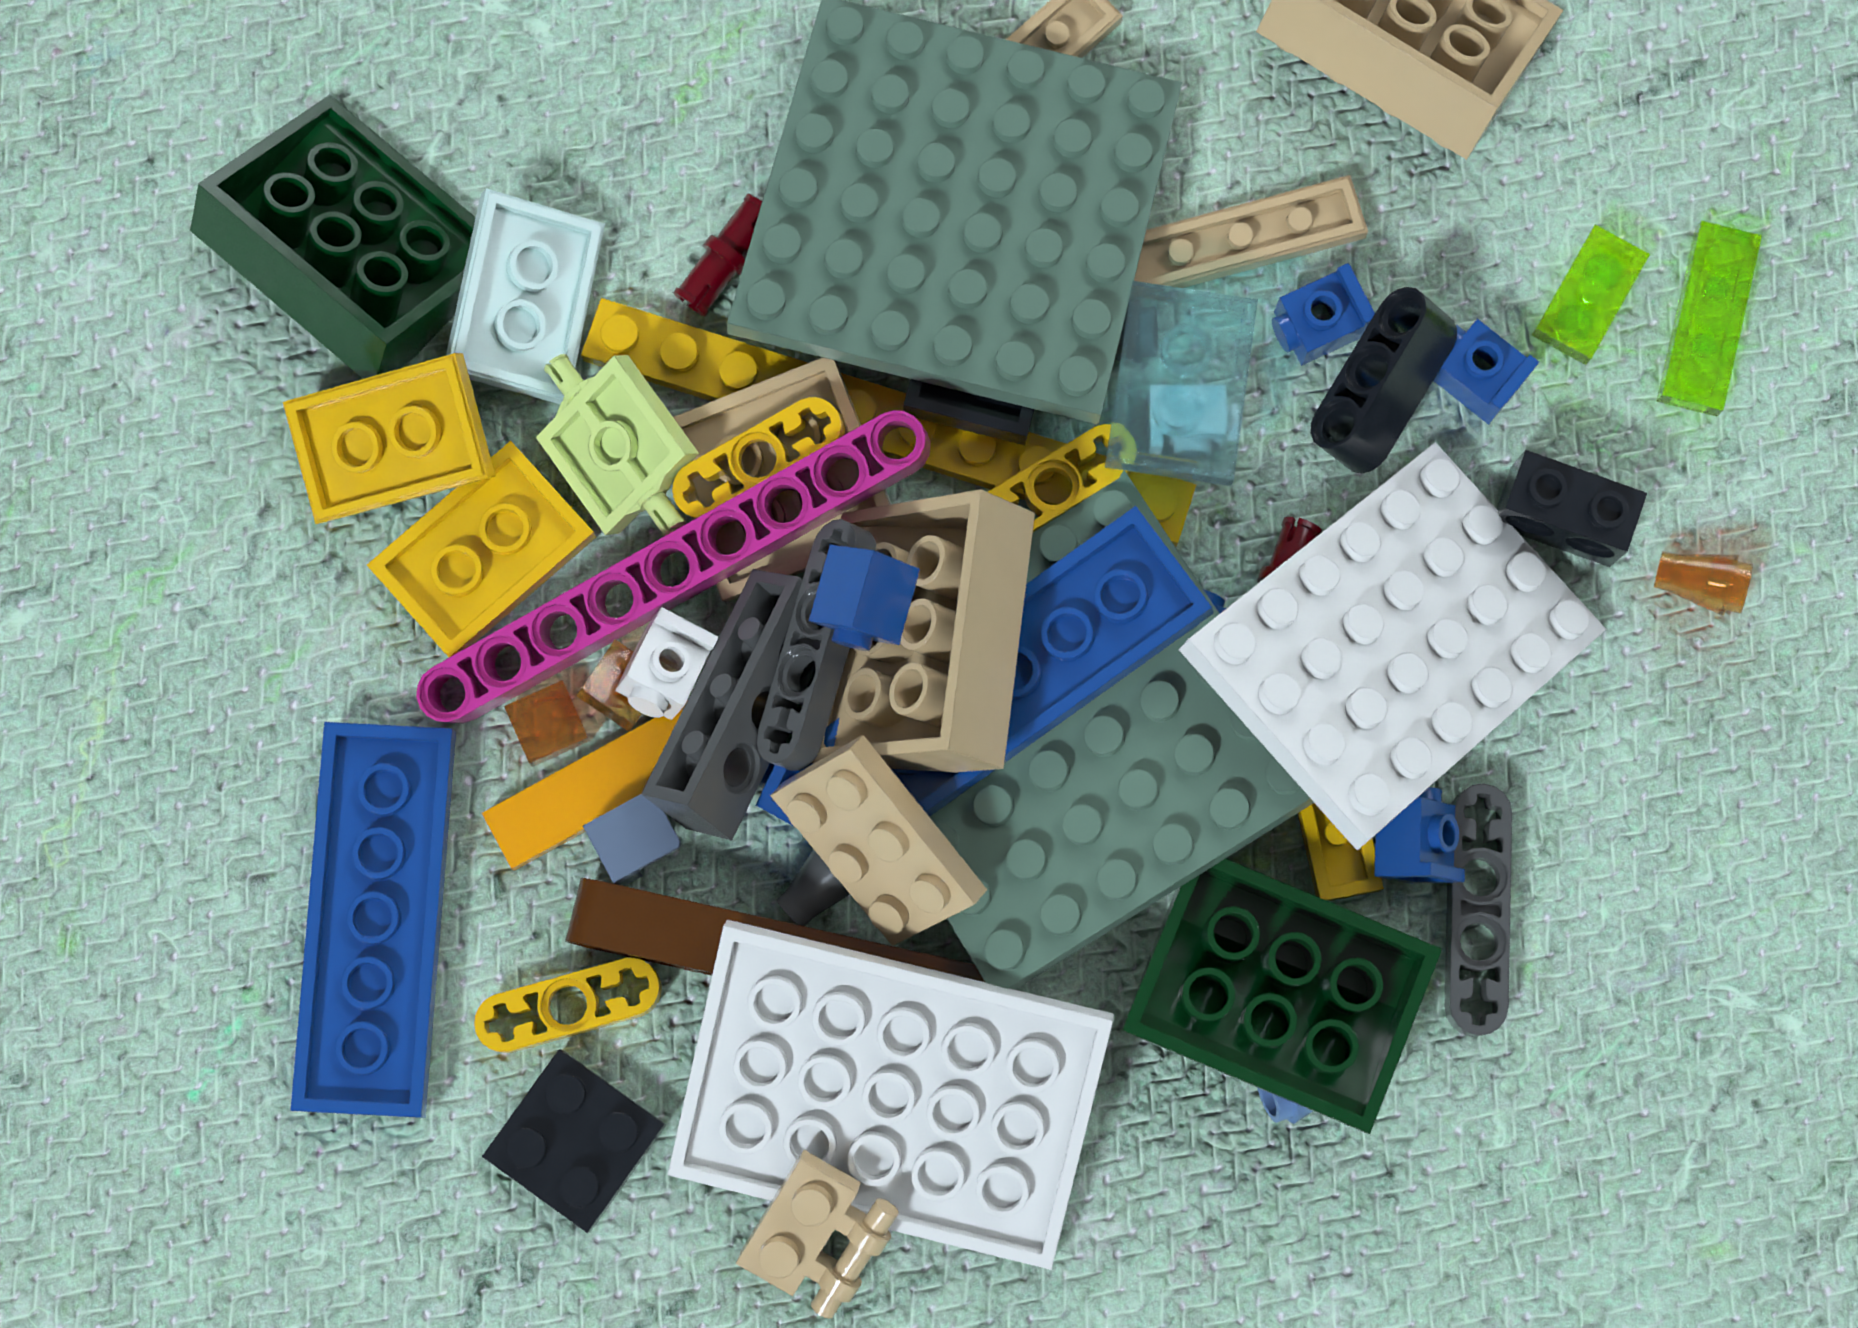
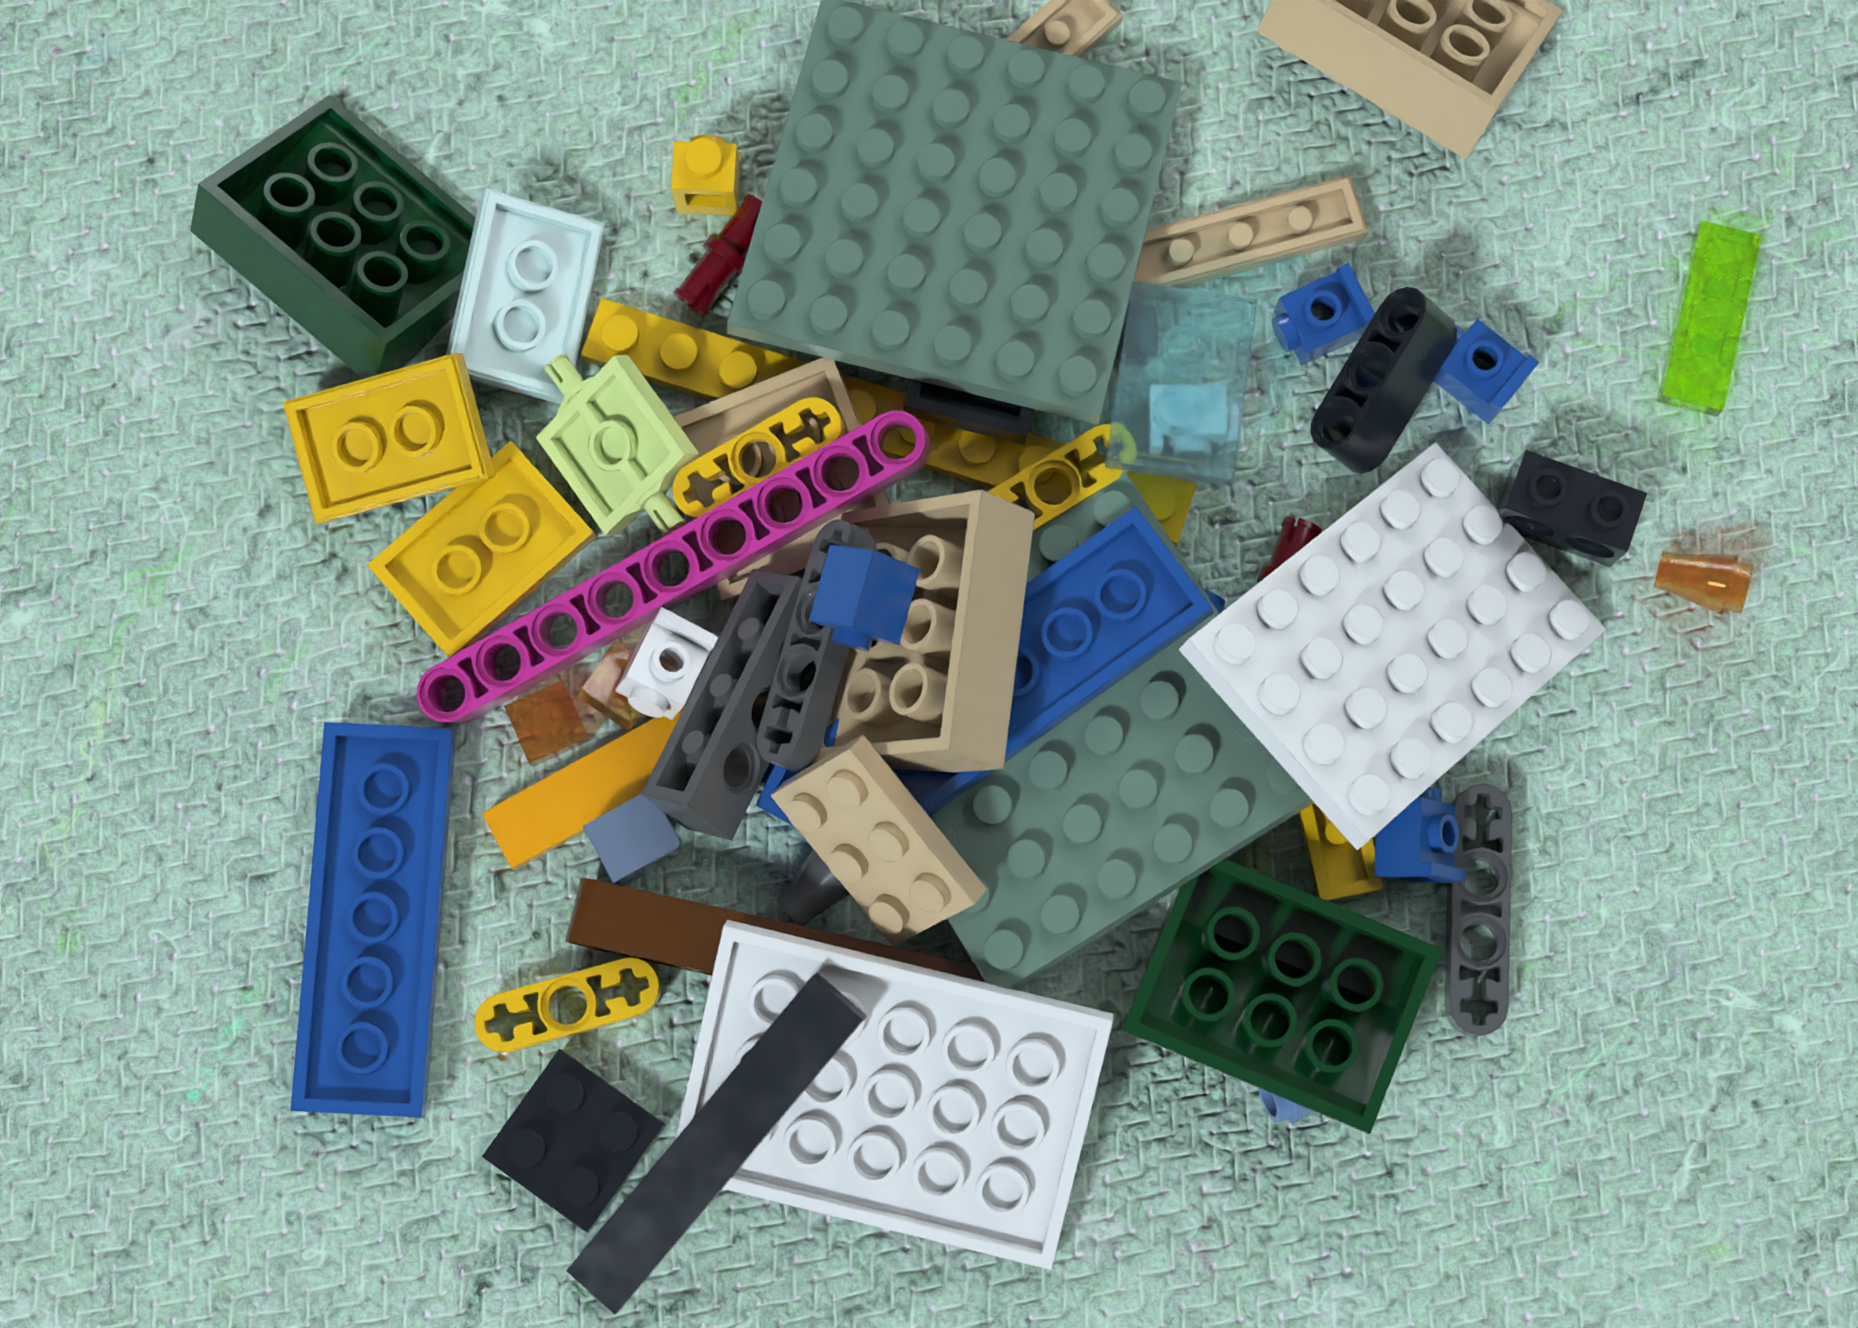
(707, 168): none -> yellow brick
(716, 1142): none -> black tile
(799, 1224): tan plate -> none
(1590, 294): clear neon green plate -> none

